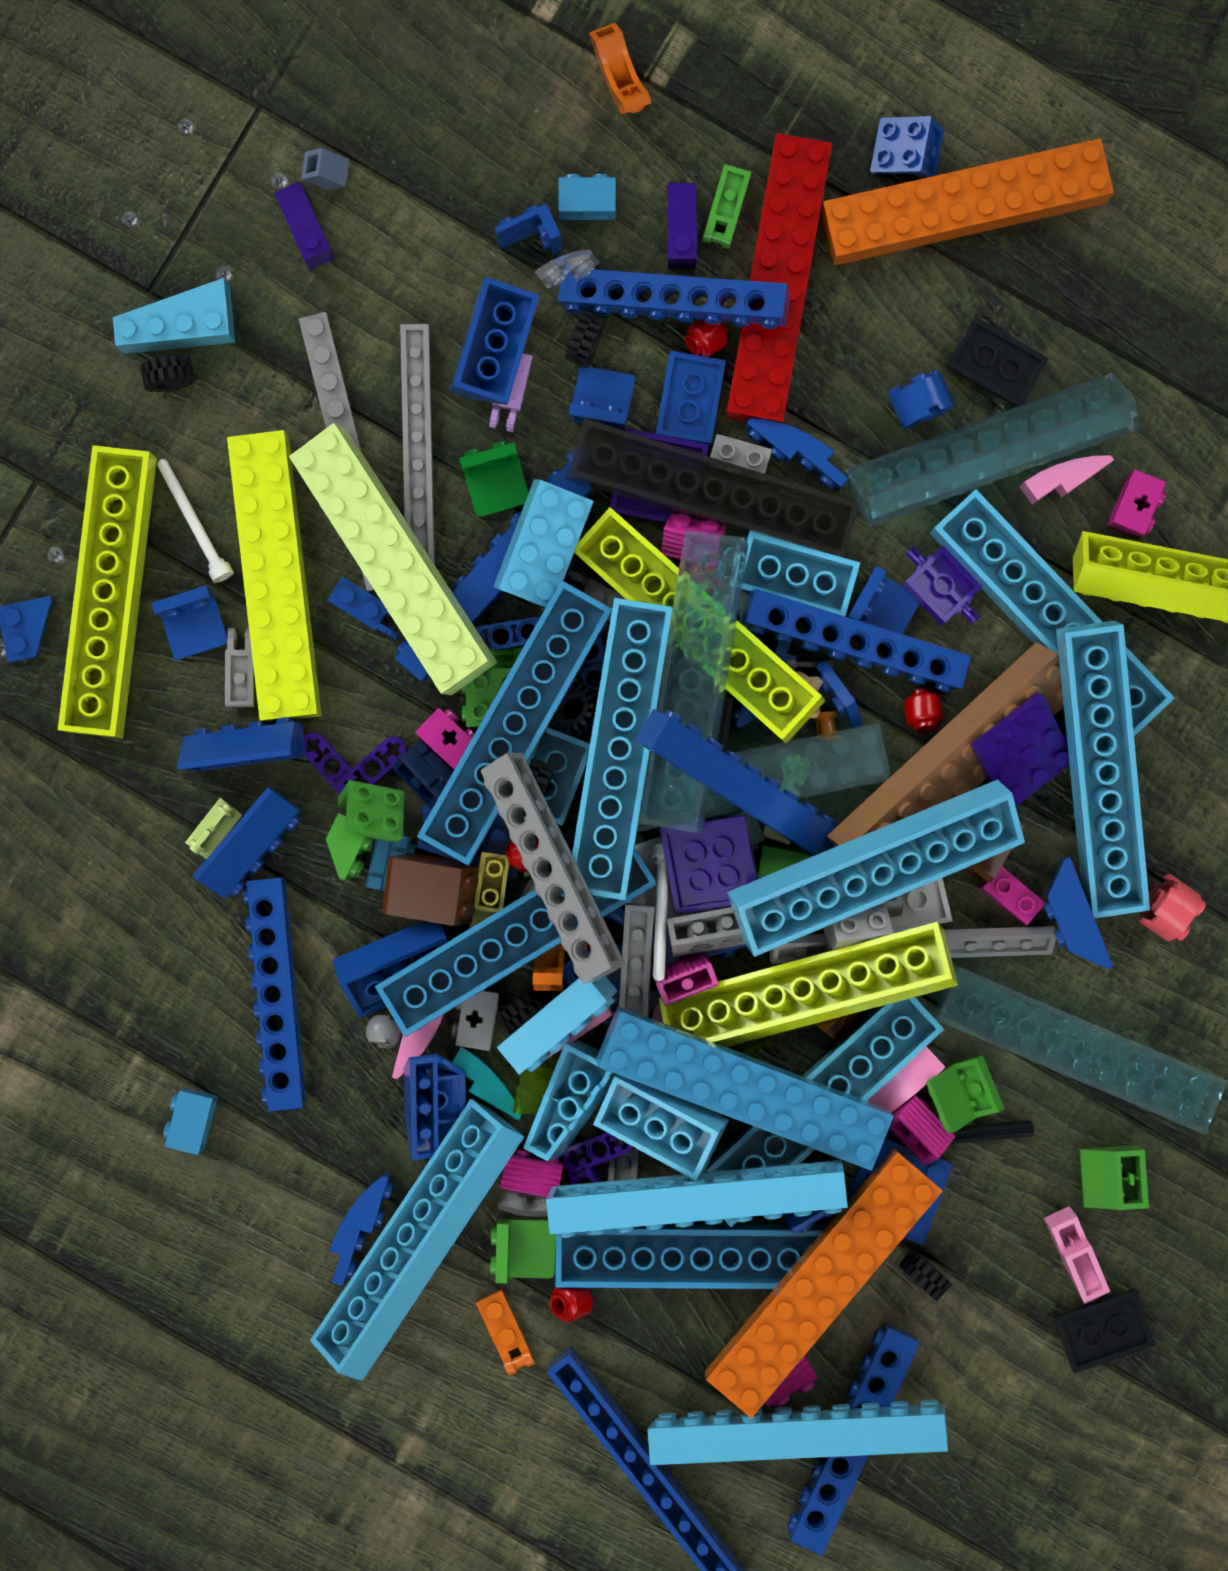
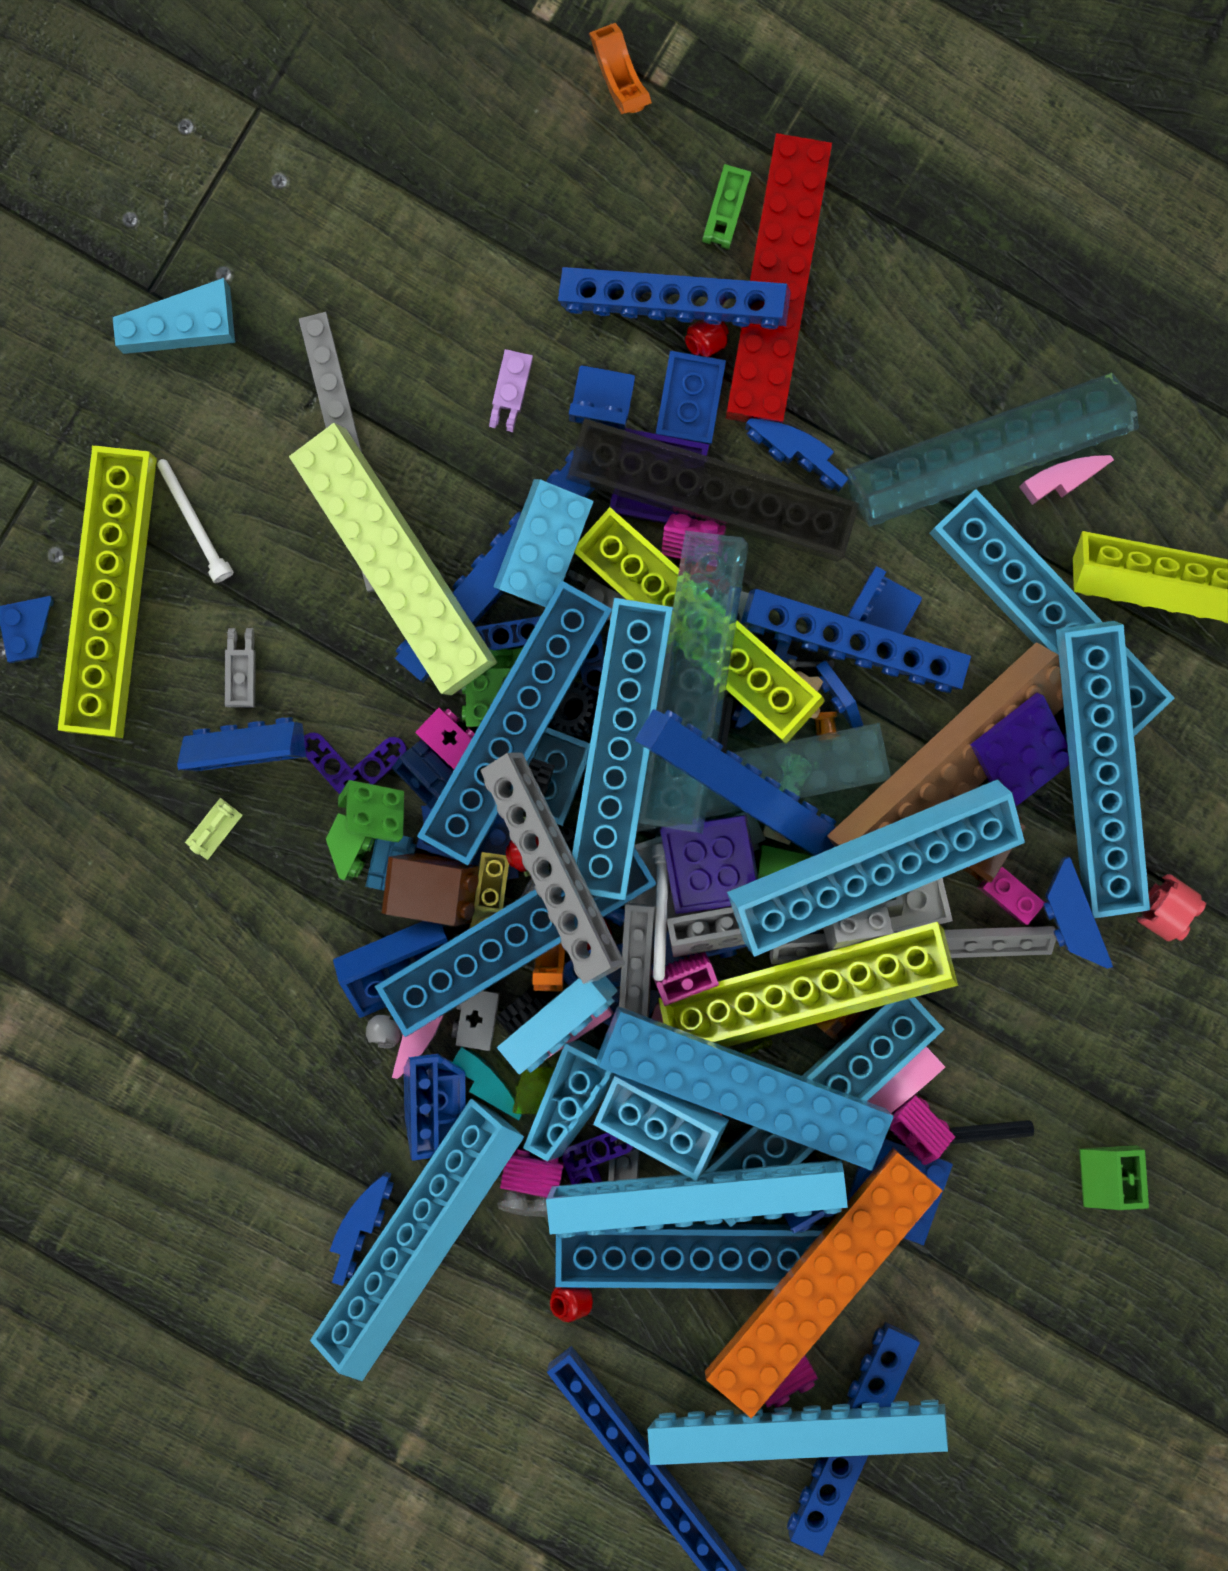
(167, 373): black tyre -> none
(190, 1120): dark azure brick -> none
(191, 622): blue bracket -> none
(249, 843): blue slope -> none
(274, 576): neon yellow brick -> none
(286, 1007): blue brick -> none
(304, 225): dark purple slope -> none
(325, 169): sand blue brick -> none
(361, 606): blue hinge -> none
(417, 433): light grey plate -> none
(494, 342): blue slope -> none
(494, 478): green bracket -> none
(505, 1331): orange plate -> none
(522, 1249): bright green bracket -> none
(533, 220): blue bracket -> none
(579, 263): clear slope -> none
(585, 339): black tyre -> none
(587, 197): dark azure brick -> none
(681, 225): dark purple slope -> none
(741, 453): light grey brick -> none
(799, 573): medium azure brick -> none
(908, 146): blue bracket -> none
(921, 400): blue brick -> none
(923, 711): red head -> none
(924, 1274): black tyre -> none
(942, 585): dark purple plate -> none
(964, 1093): bright green bracket -> none
(966, 202): orange brick -> none
(997, 362): black plate -> none
(1077, 1254): bright pink slope -> none
(1081, 1050): clear light blue brick -> none
(1104, 1330): black plate -> none
(1125, 515): dark pink brick -> none

